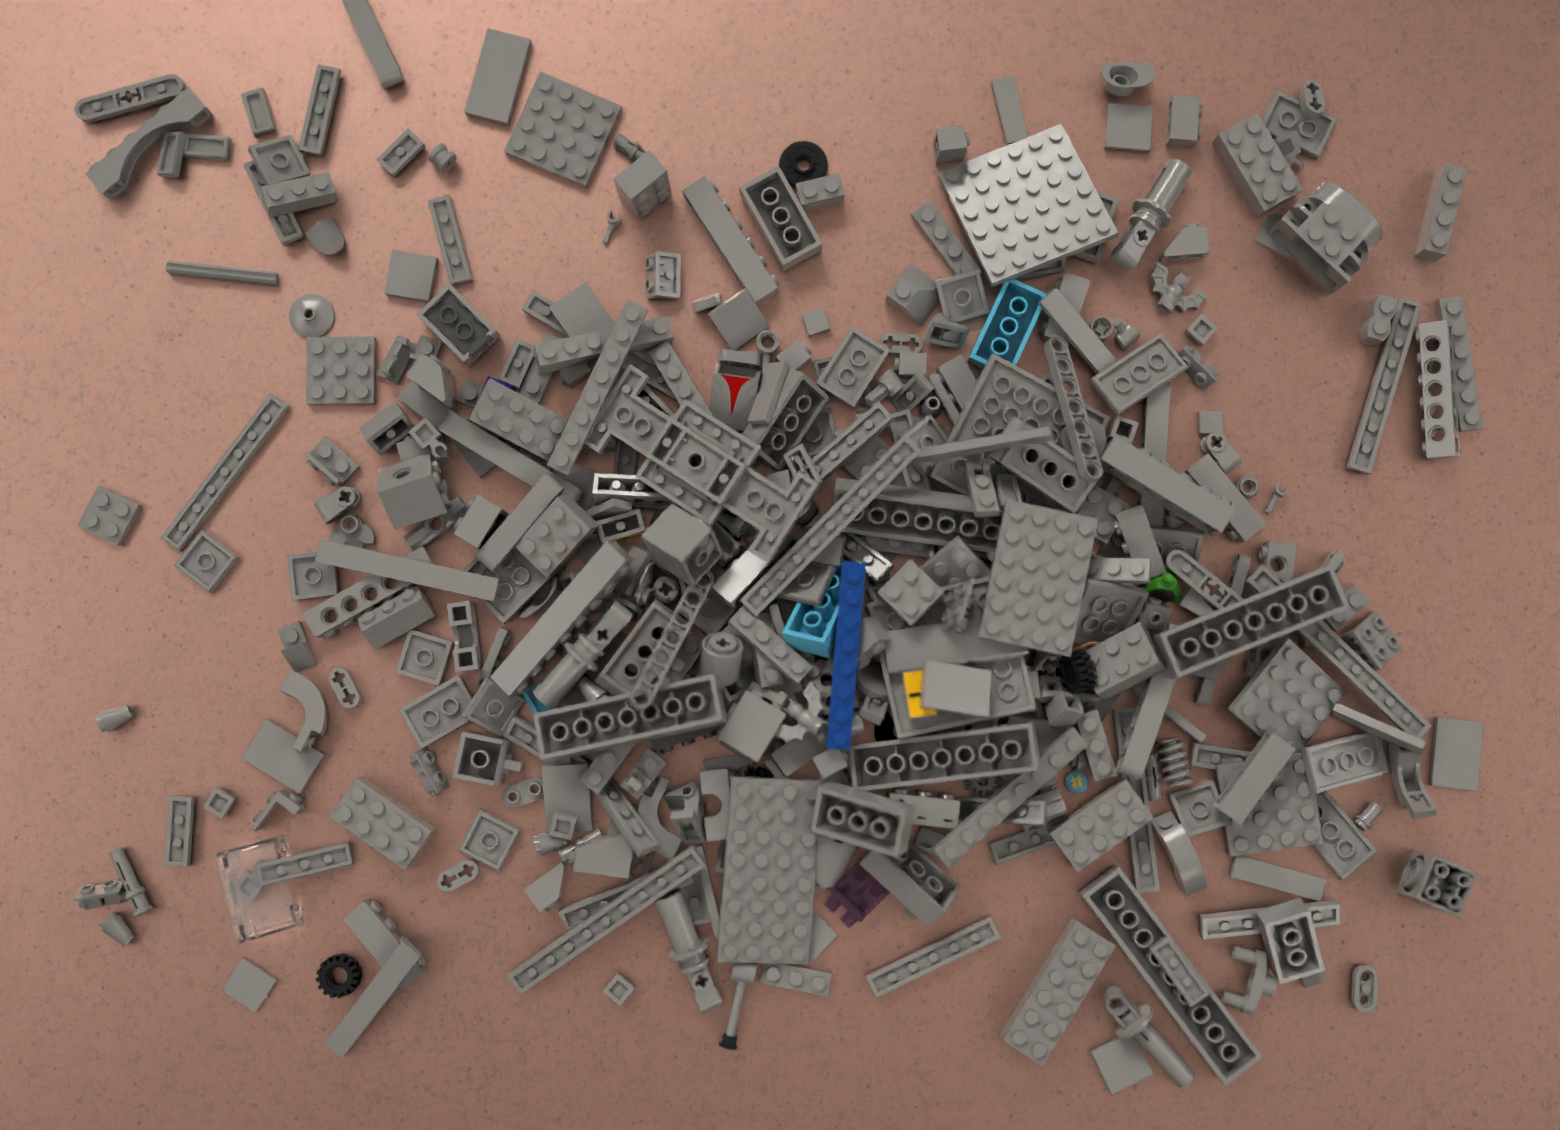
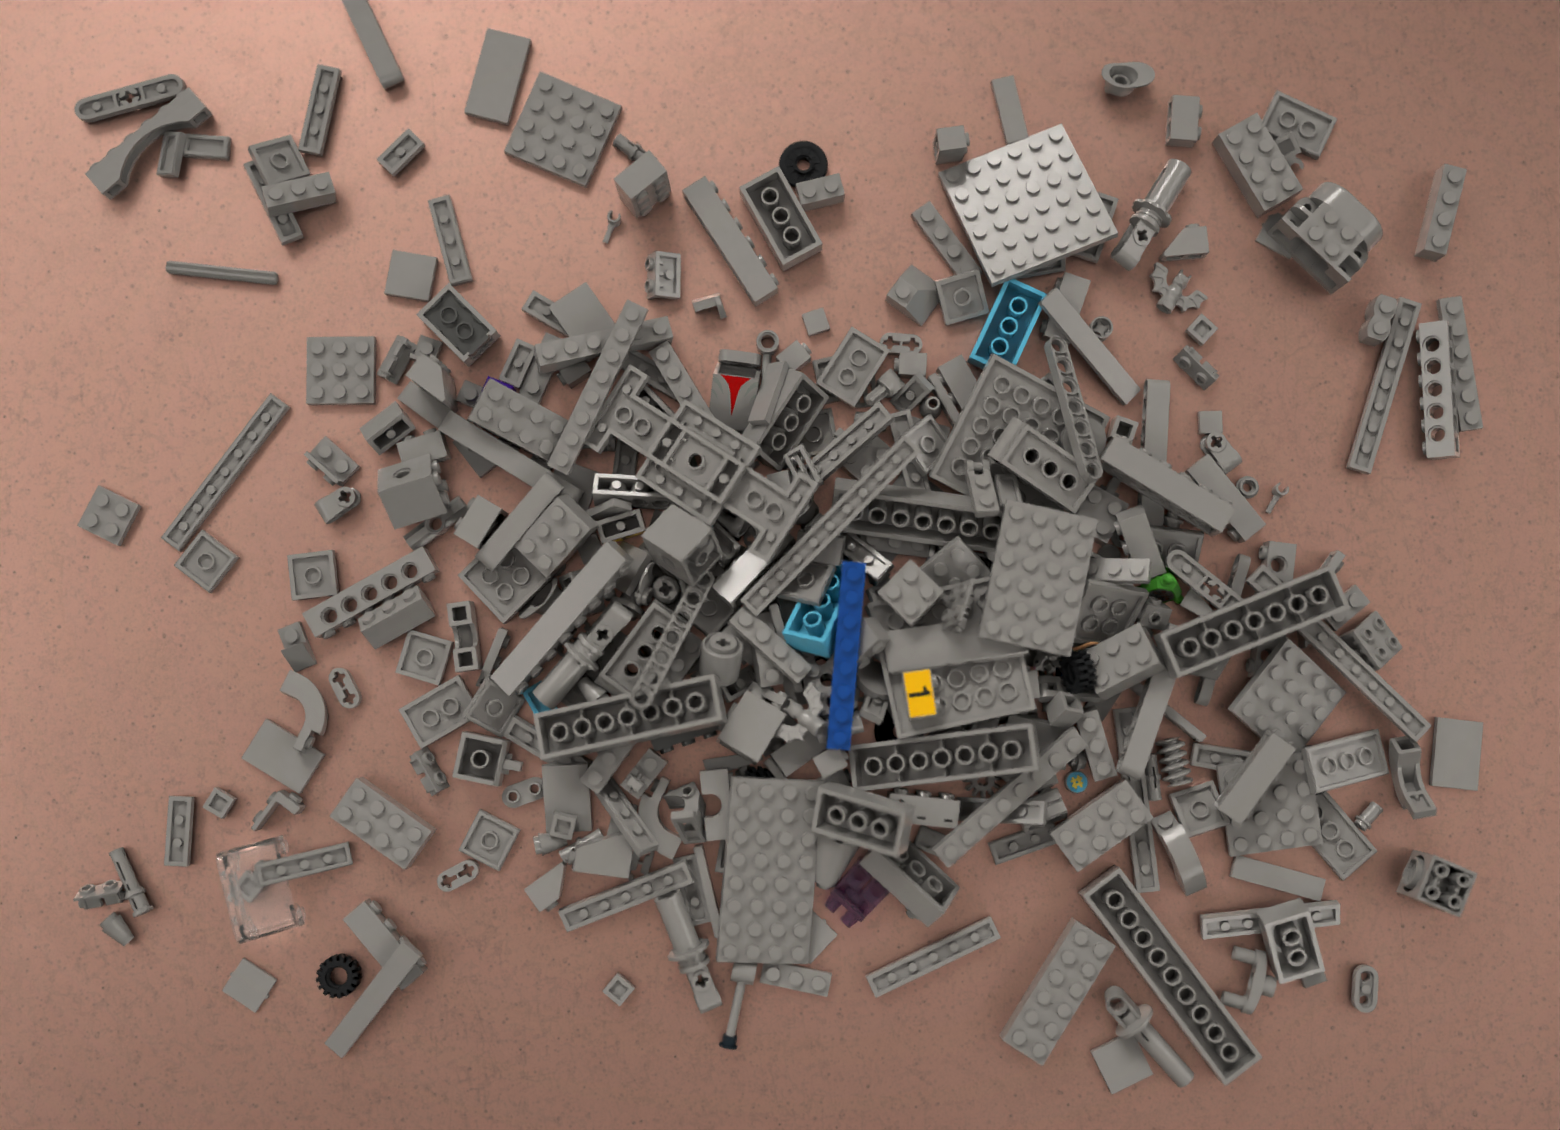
(112, 718): light grey cone -> none
(258, 112): light grey tile -> none
(321, 320): light grey dish -> none
(326, 237): light grey brick -> none
(353, 537): light grey plate -> none
(407, 570): light grey tile -> none
(426, 435): light grey plate -> none
(442, 157): light grey wheel -> none
(607, 919): light grey plate -> none
(738, 319): light grey tile -> none
(945, 333): light grey slope -> none
(955, 689): light grey tile -> none
(985, 444): light grey tile -> none
(1125, 334): light grey piece -> none
(1128, 127): light grey tile -> none
(1138, 374): light grey tile -> none
(1179, 971): light grey tile -> none
(1307, 99): light grey beam -> none
(1379, 729): light grey tile -> none

